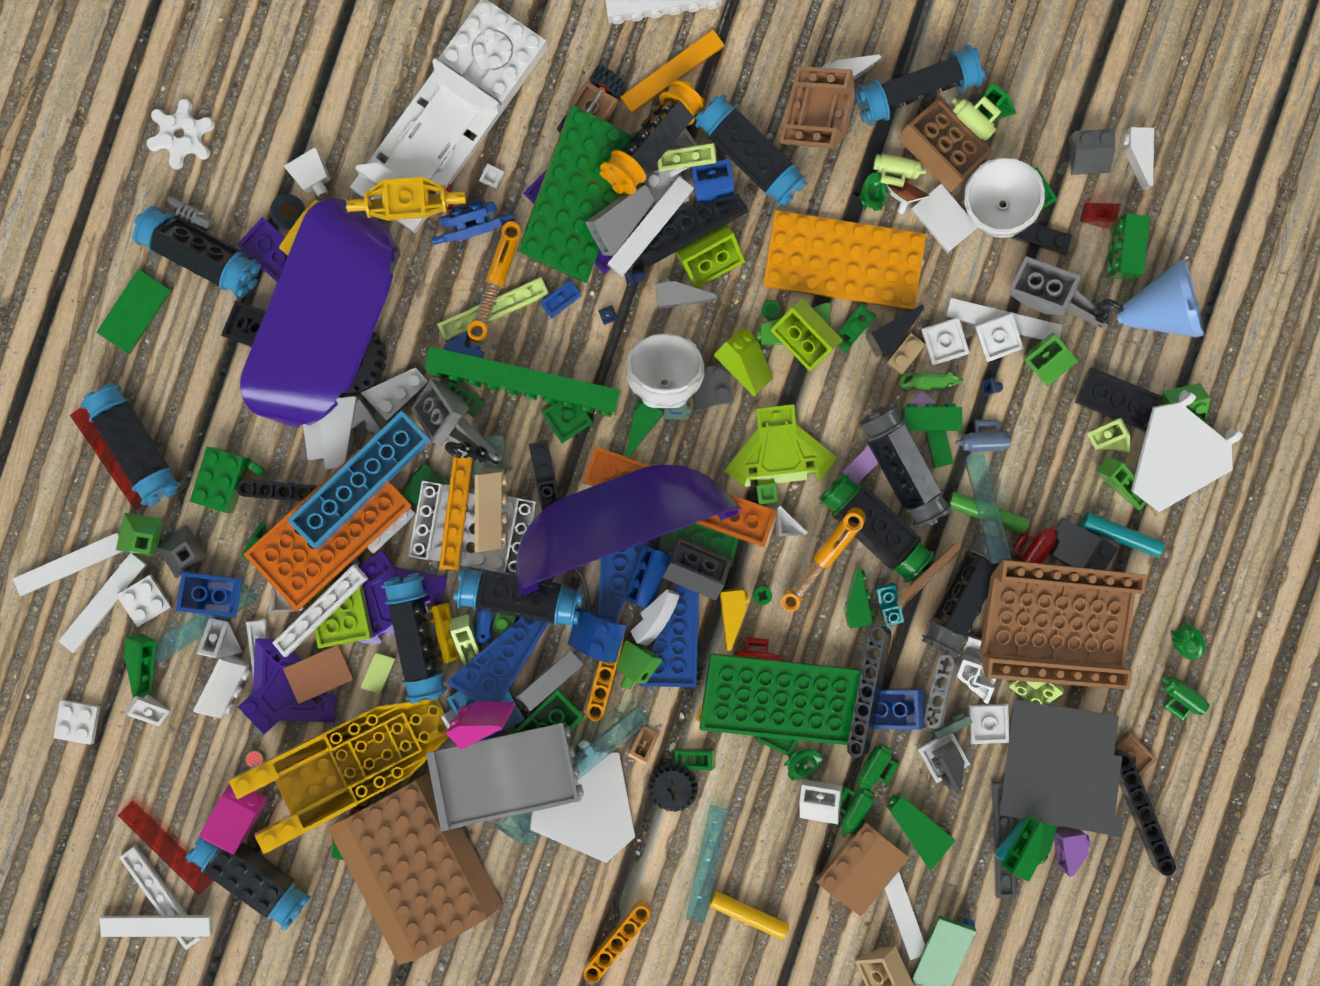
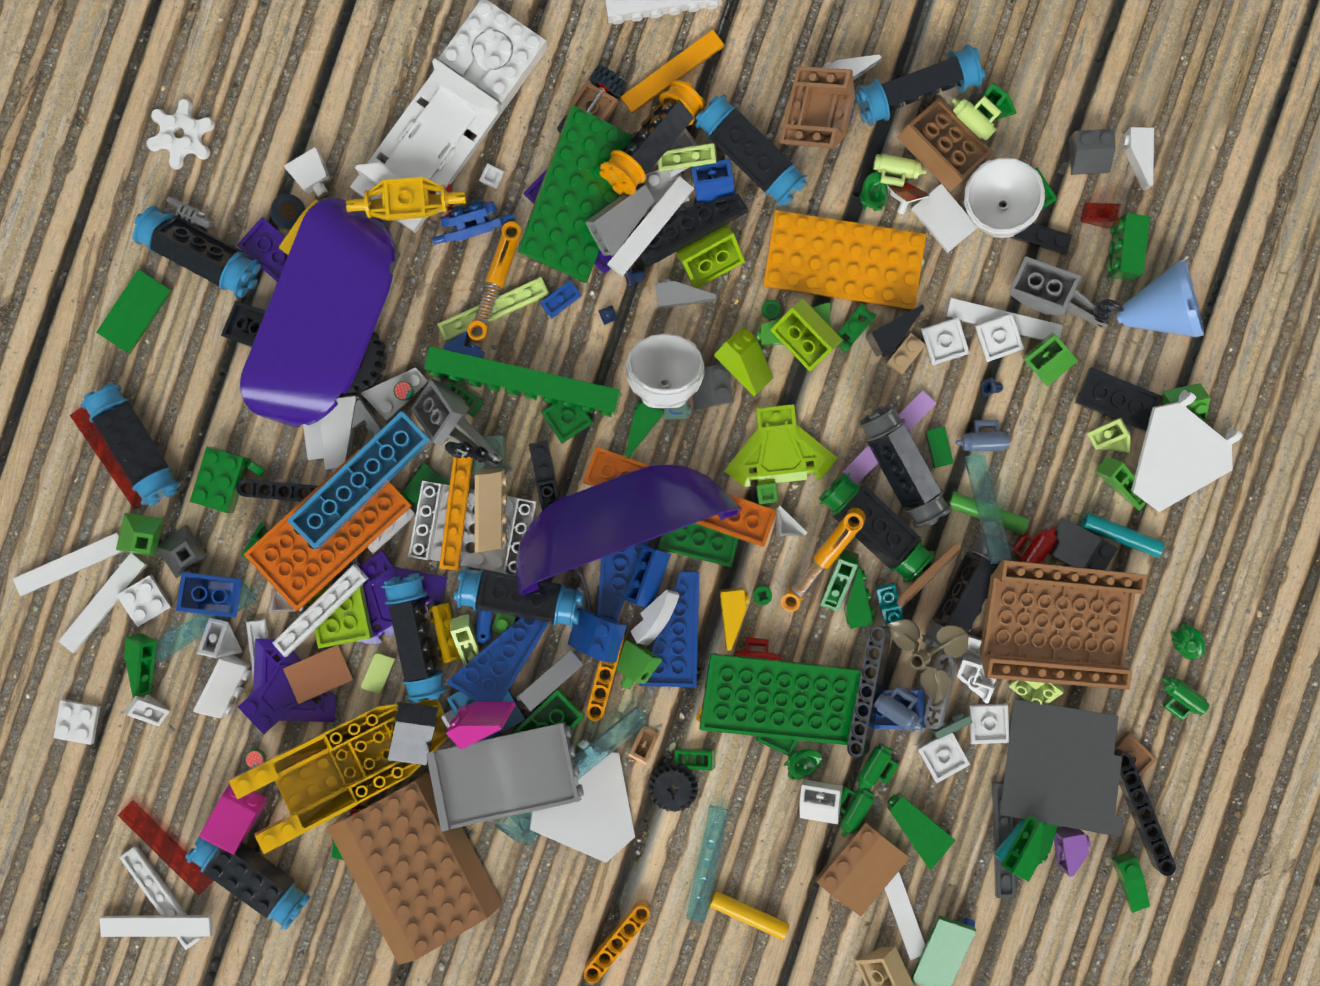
(403, 390): none -> tile
(412, 733): none -> slope
(697, 569): dark grey slope -> none
(840, 579): none -> green slope
(898, 712): none -> sand blue piece
(928, 380): bright green animal -> none
(932, 417): green brick -> none
(950, 764): dark grey slope -> none
(953, 640): none -> dark tan plant
(1131, 881): none -> green slope

